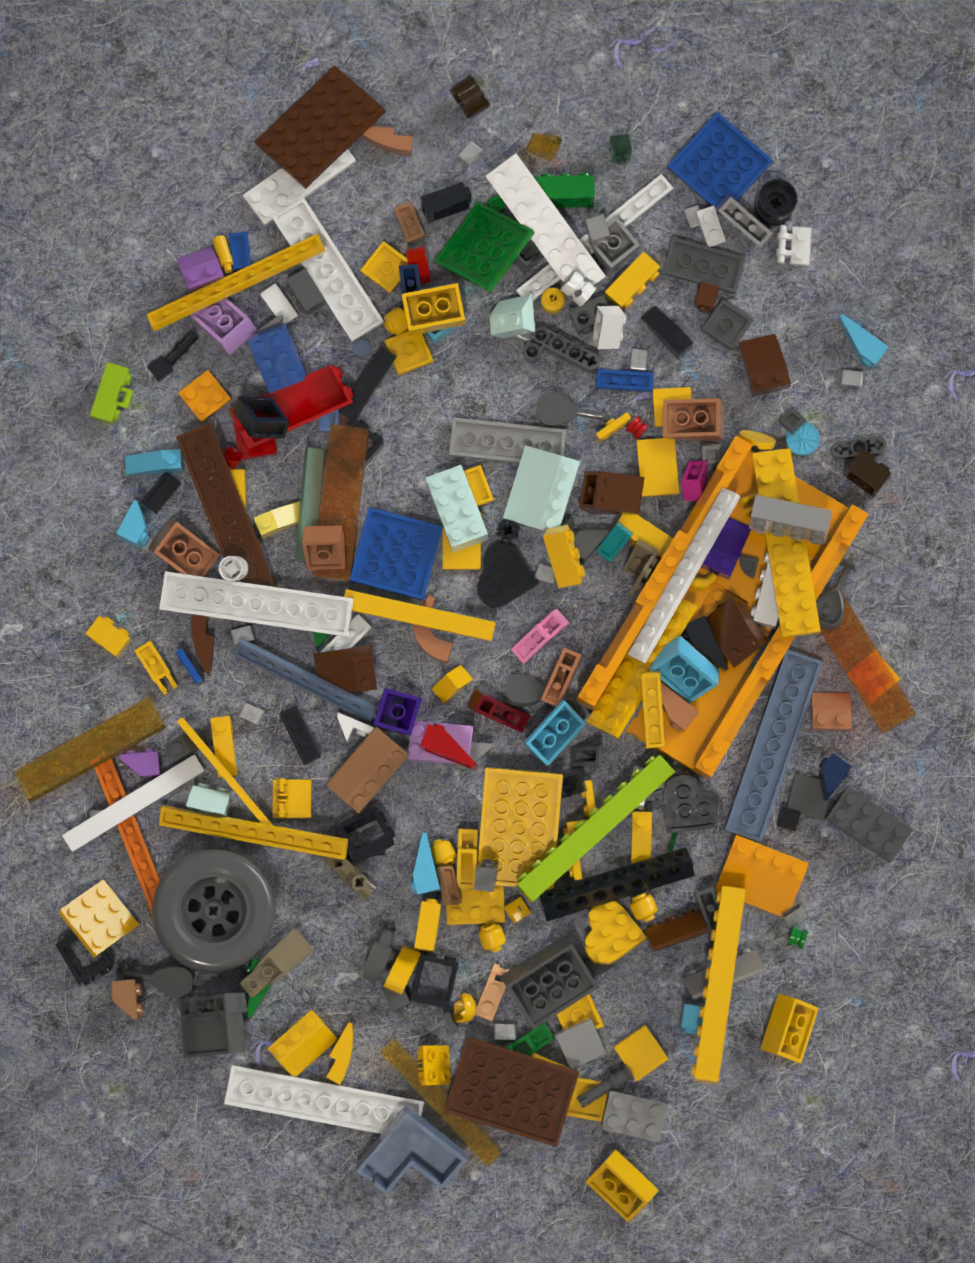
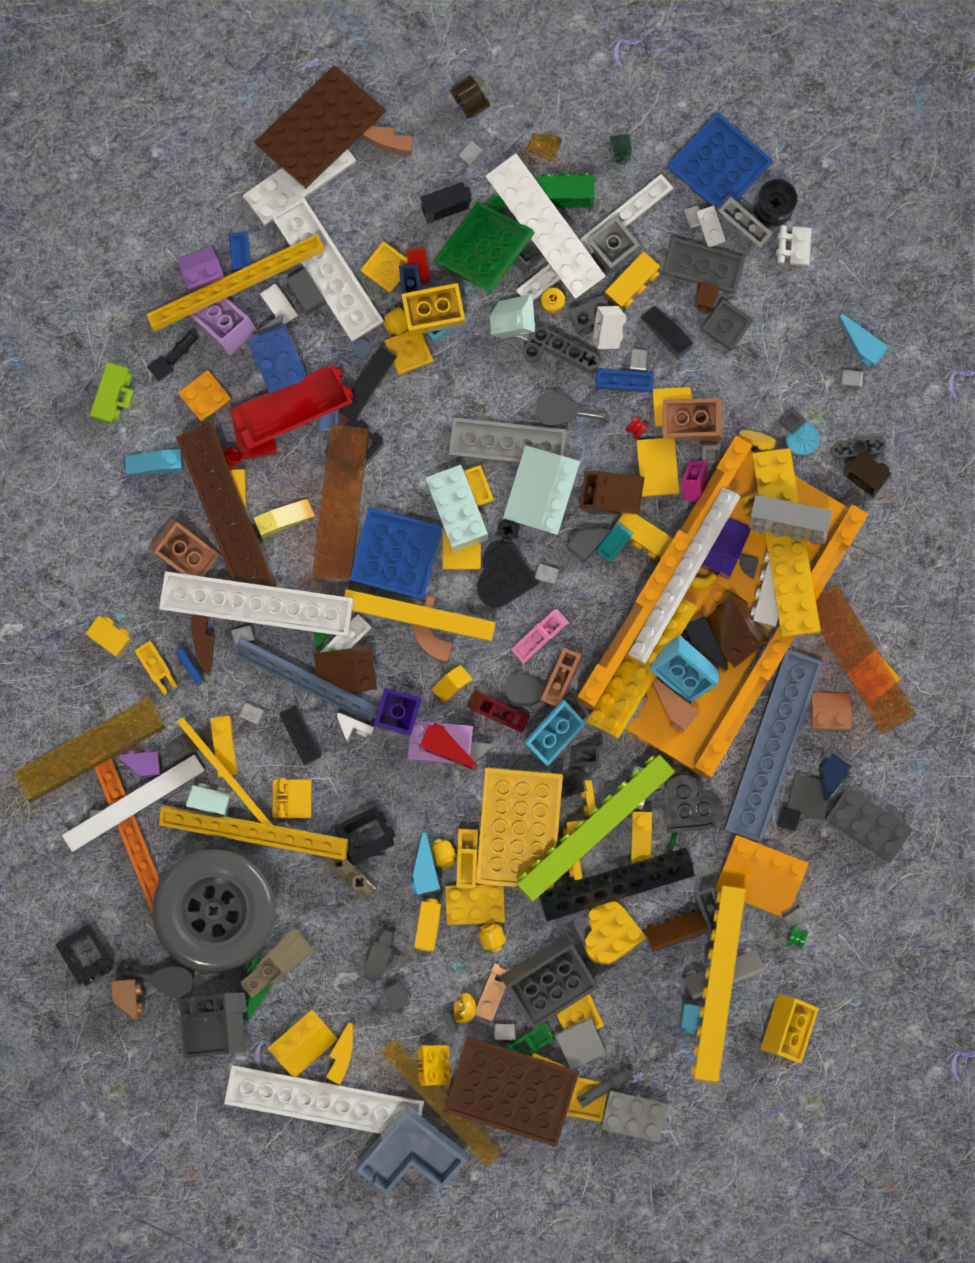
(98, 918): yellow plate -> none
(134, 528): medium azure slope -> none
(160, 493): black tile -> none
(223, 253): yellow cylinder -> none
(233, 568): white wheel -> none
(255, 426): black window -> none
(310, 495): sand green tile -> none
(324, 547): nougat slope -> none
(367, 769): medium nougat slope -> none
(402, 969): yellow beam -> none
(409, 222): medium nougat plate -> none
(447, 961): black window -> none
(448, 885): medium nougat tile -> none
(486, 875): dark grey brick -> none
(517, 910): yellow tile -> none
(564, 556): yellow brick -> none
(573, 283): white wheel -> none
(597, 230): light grey brick -> none
(613, 426): yellow plate -> none
(622, 1186): yellow slope -> none
(640, 1053): yellow slope -> none
(641, 564): dark tan bracket -> none
(643, 907): yellow head -> none
(652, 709): yellow tile -> none
(764, 365): reddish brown slope -> none
(831, 603): dark grey piece -> none

